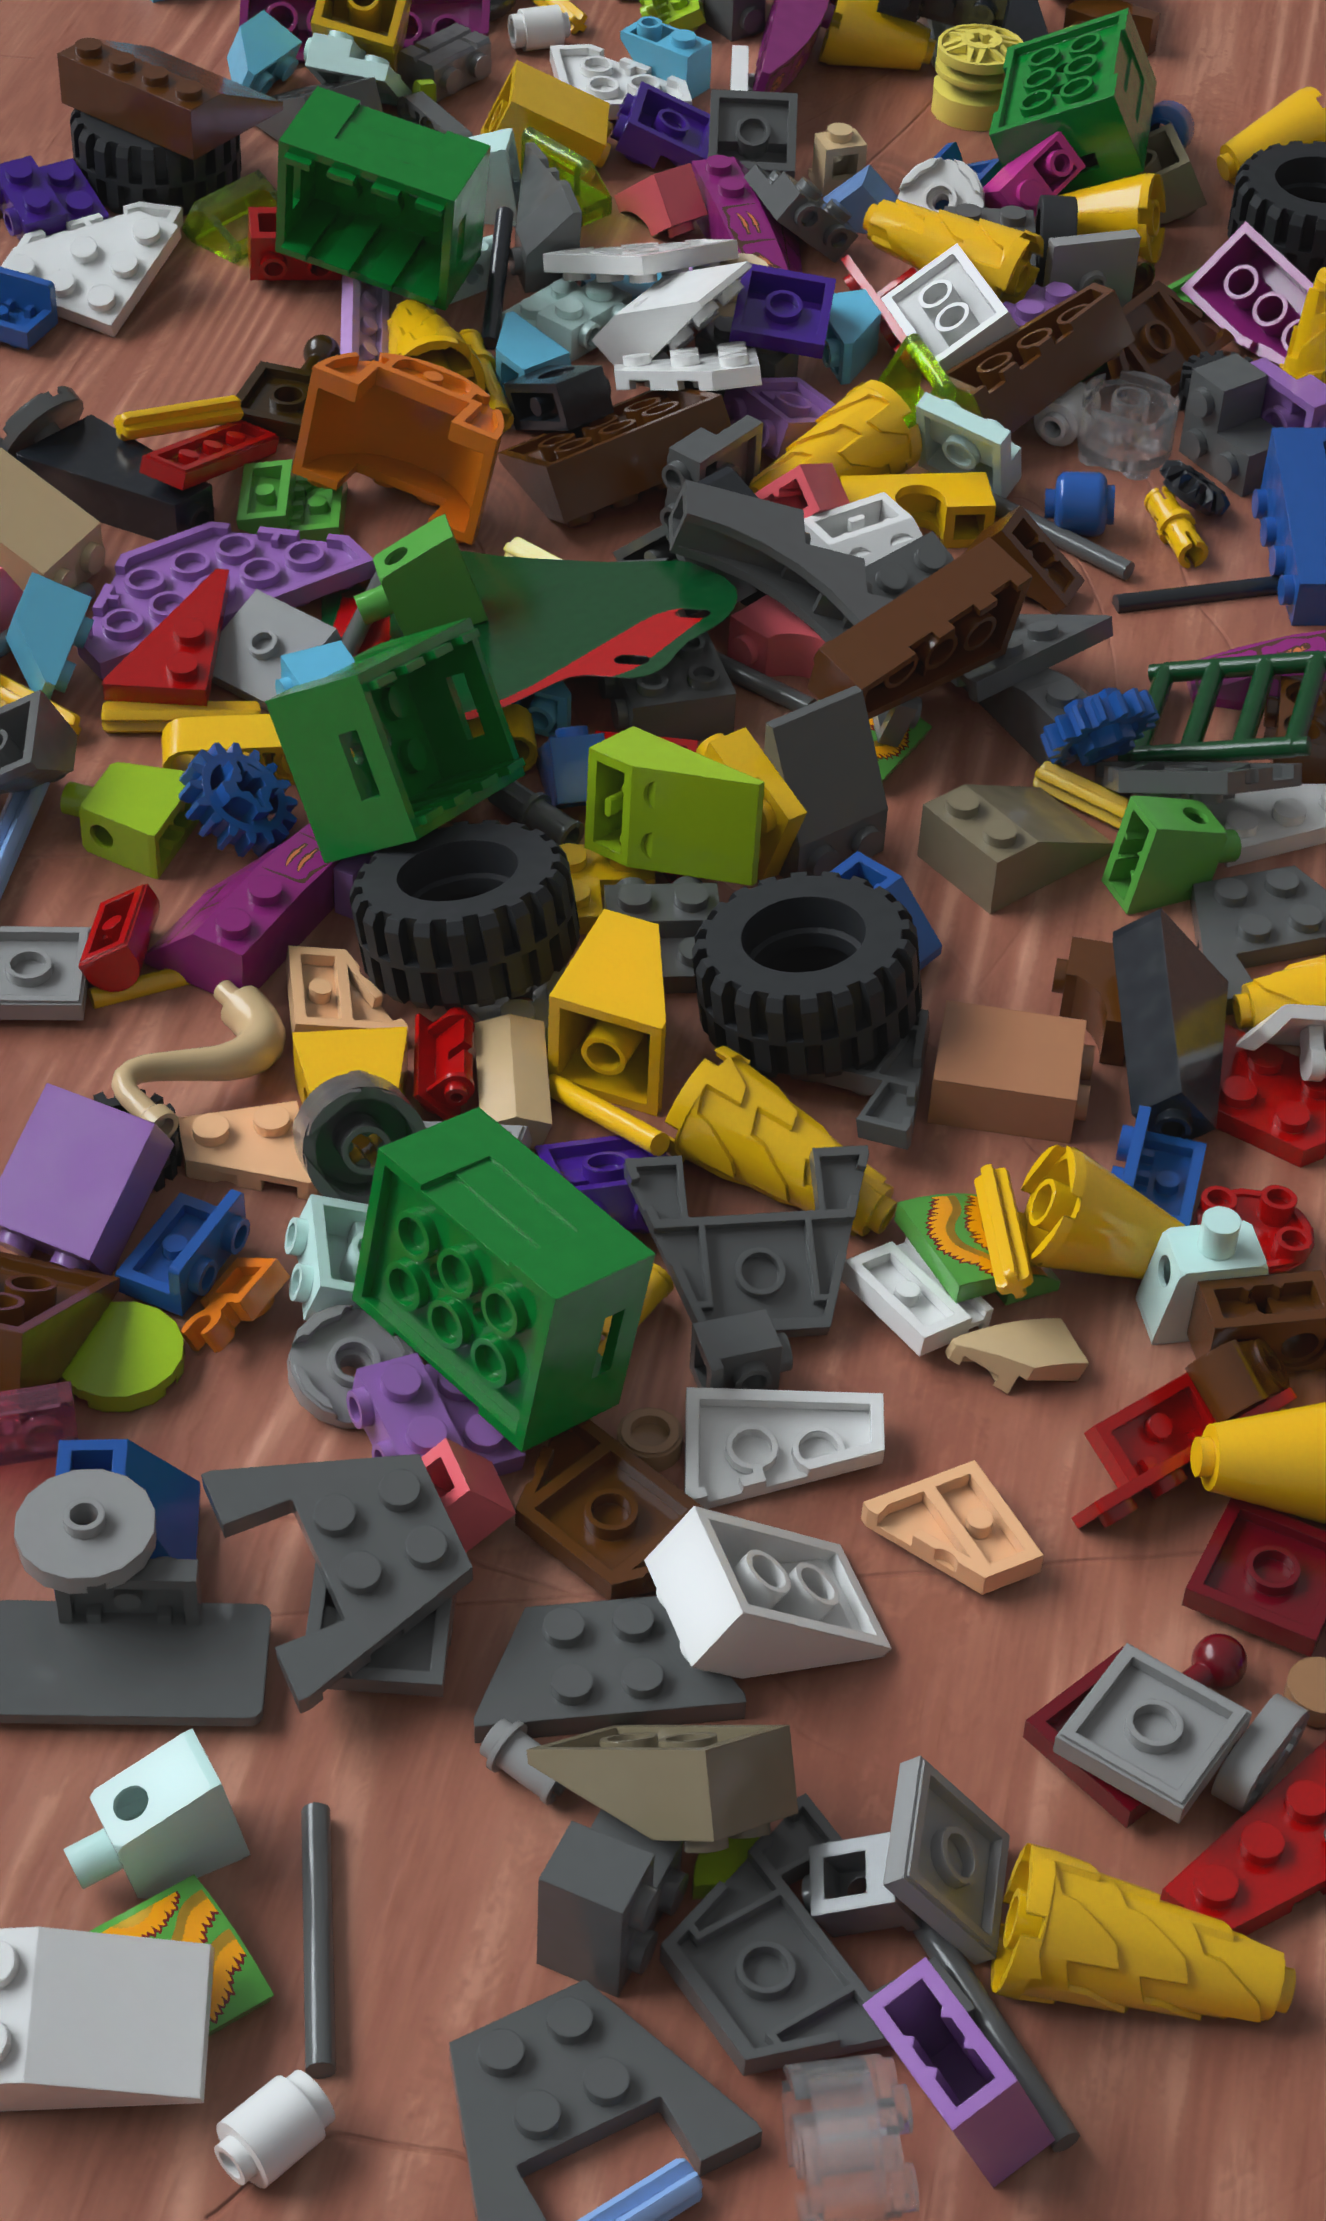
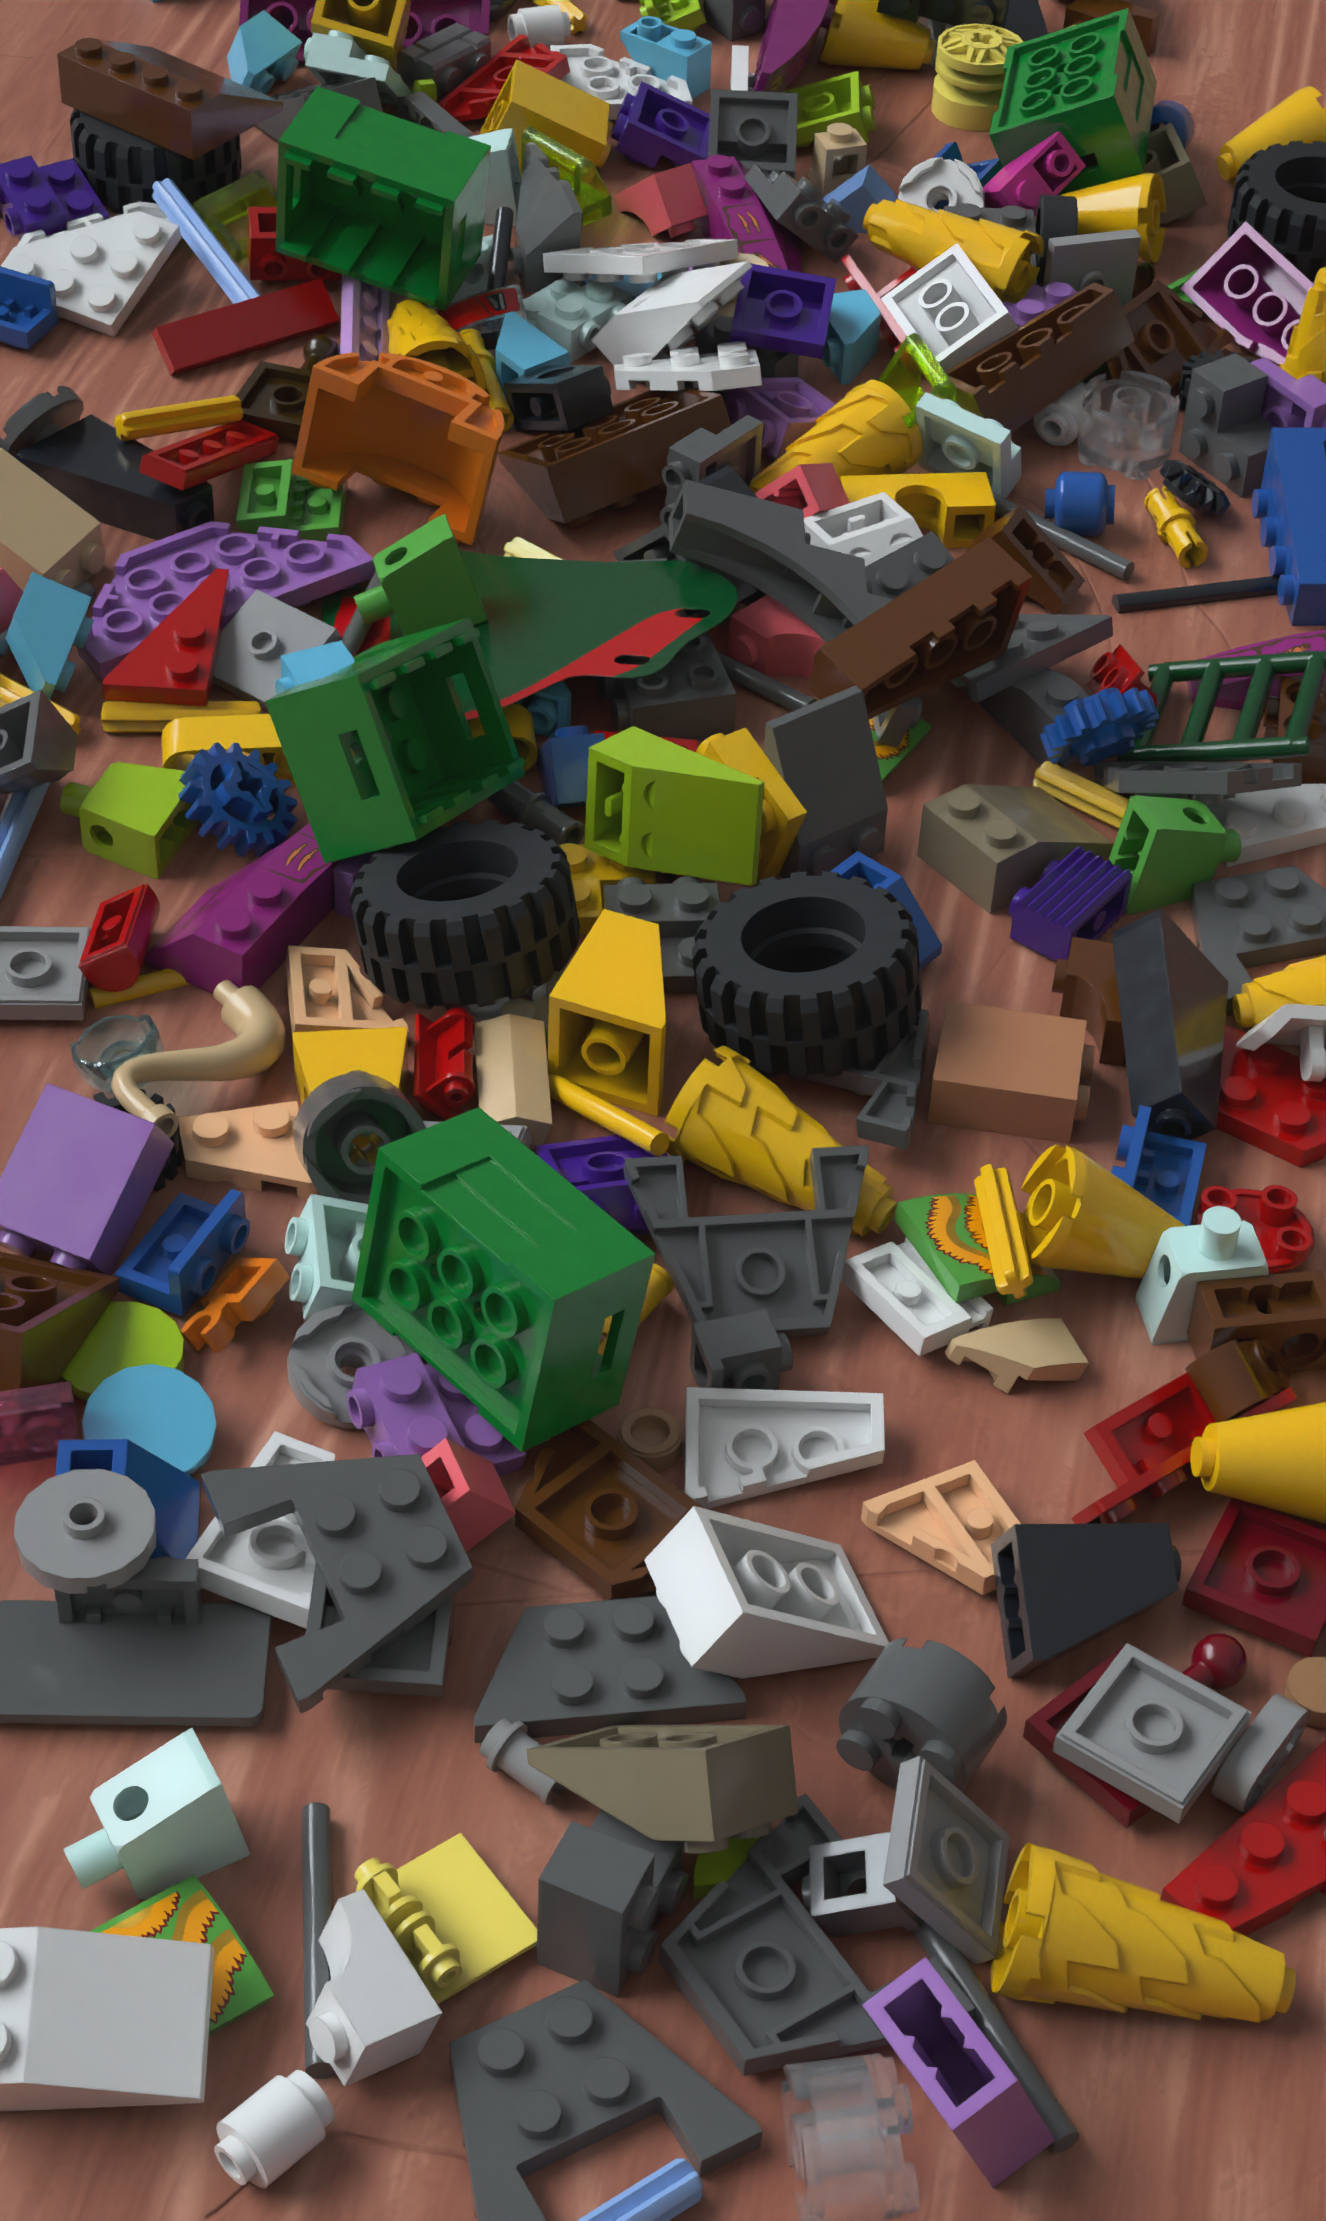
(110, 1044): none -> clear light blue hair
(157, 1411): none -> medium azure tile
(203, 242): none -> light blue axle
(245, 326): none -> red tile
(271, 1562): none -> white wing
(375, 2002): none -> white arch
(448, 1915): none -> light yellow hinge
(479, 91): none -> red wing
(485, 309): none -> slope
(834, 101): none -> lime plate
(924, 1706): none -> dark grey brick
(1071, 900): none -> dark purple brick
(1075, 1584): none -> black slope
(1119, 672): none -> red hinge

